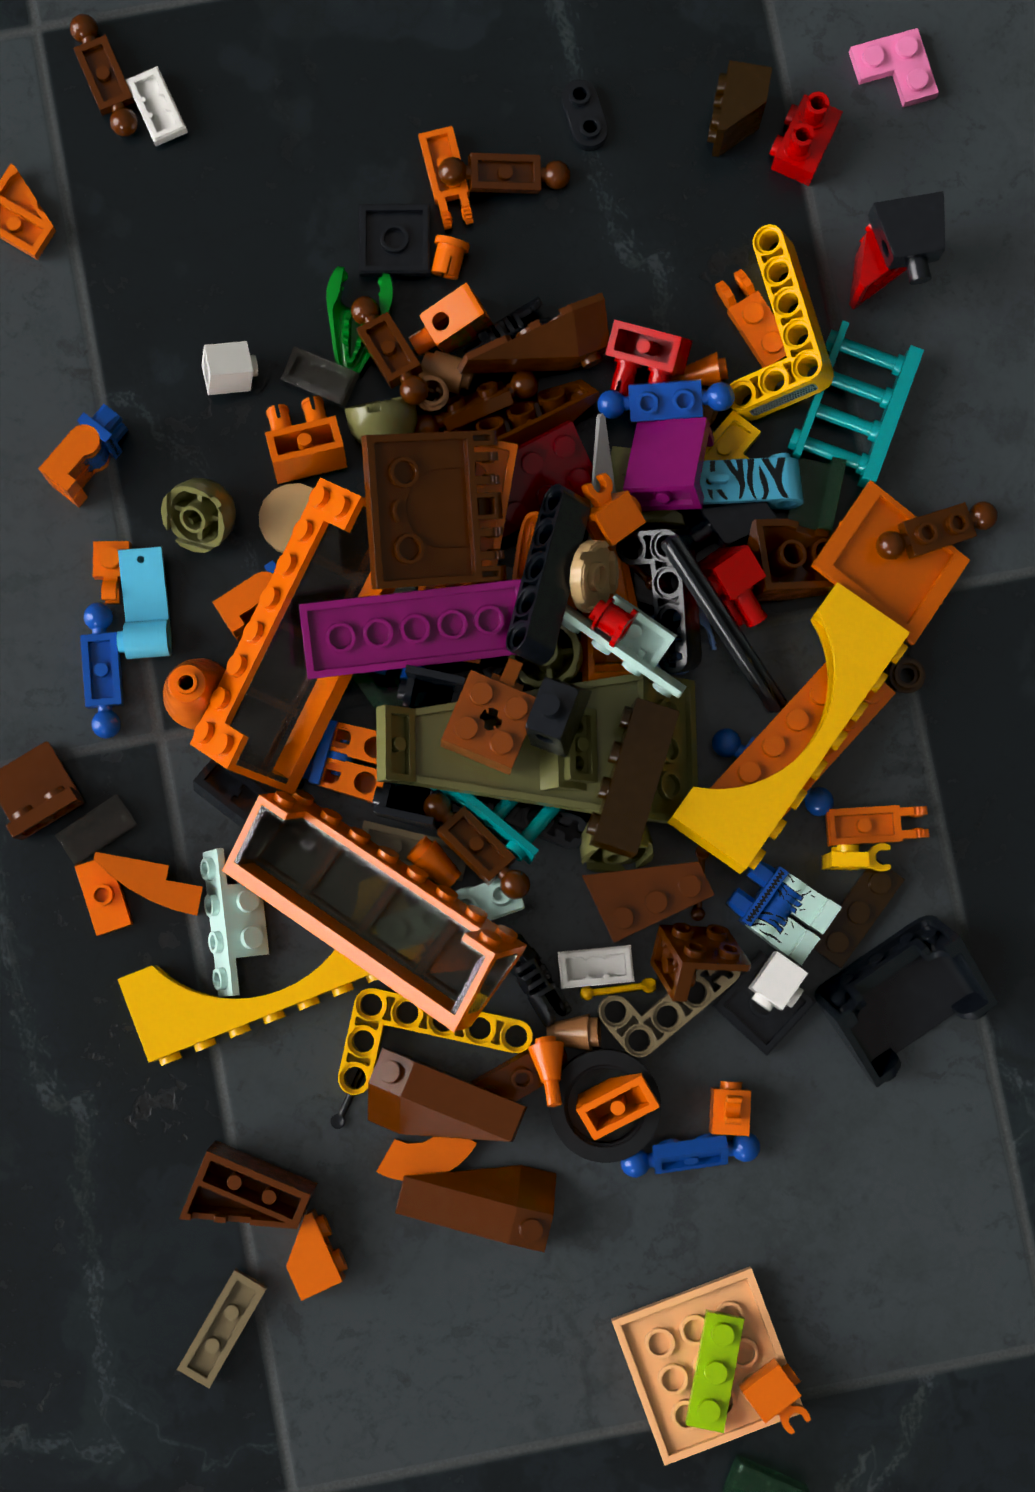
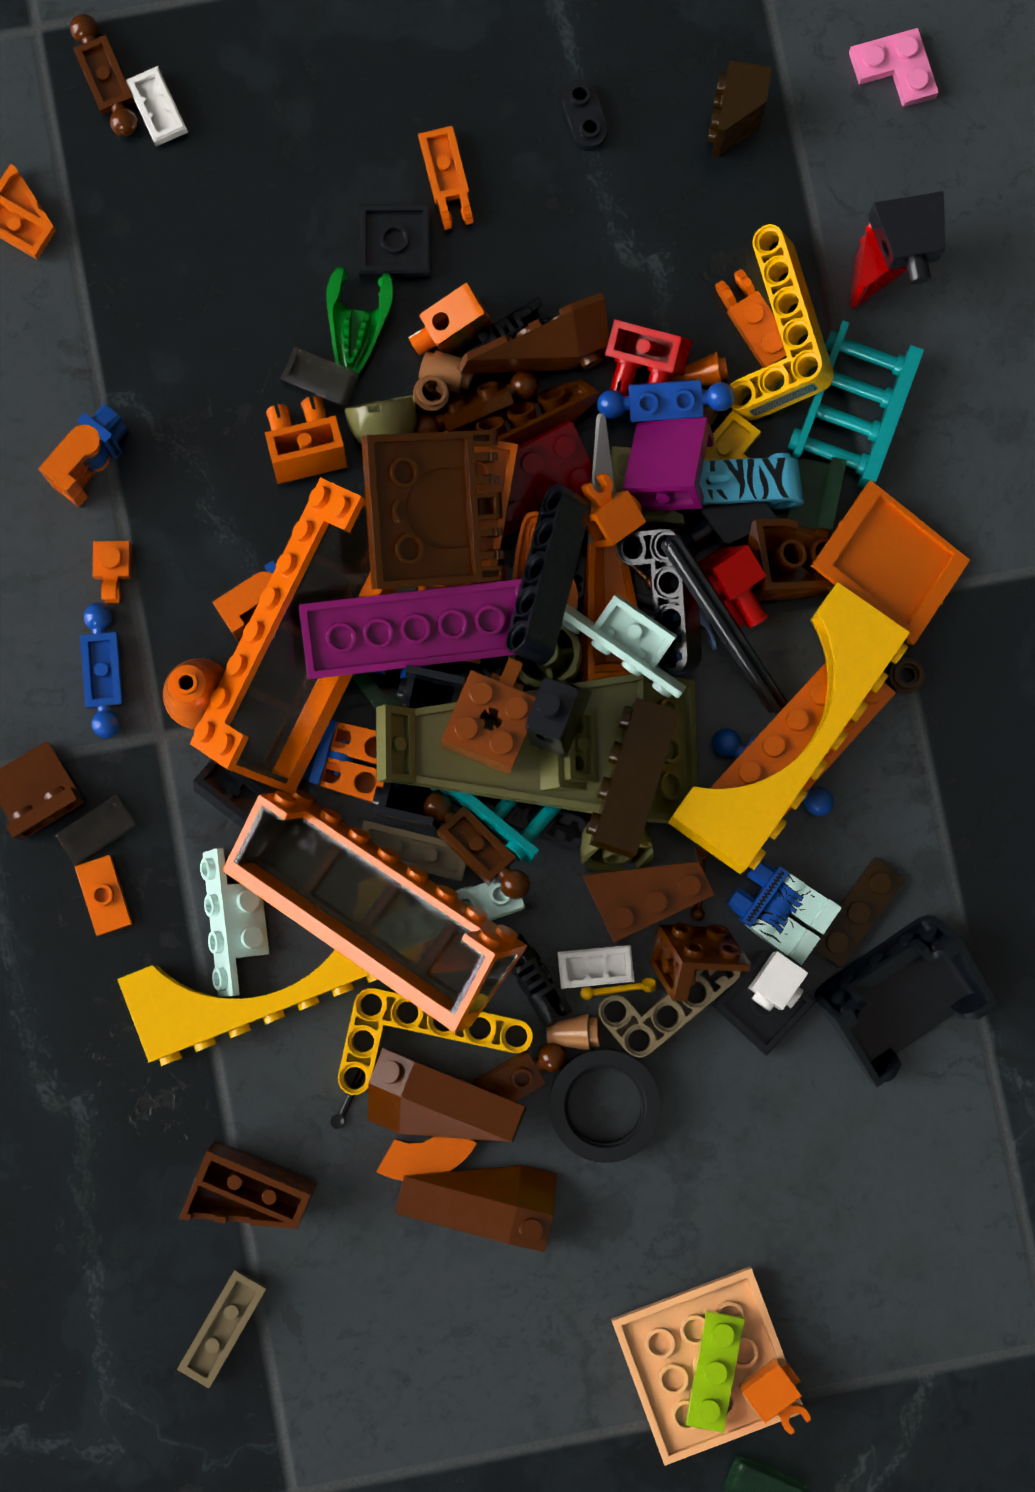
(145, 604): medium azure door -> none
(150, 882): orange slope -> none
(199, 514): olive cylinder -> none
(228, 367): white brick -> none
(281, 512): tan tile -> none
(313, 1261): orange slope -> none
(389, 350): reddish brown plate -> none
(433, 860): orange cone -> none
(449, 256): orange bush -> none
(504, 173): reddish brown plate -> none
(548, 1058): orange cone -> none
(593, 574): tan tile -> none
(612, 620): red brick -> none
(615, 1104): orange slope -> none
(697, 1153): blue plate -> none
(730, 1109): orange brick -> none
(806, 138): red brick -> none
(849, 858): yellow plate -> none
(872, 825): orange hinge -> none
(936, 530): reddish brown plate -> none

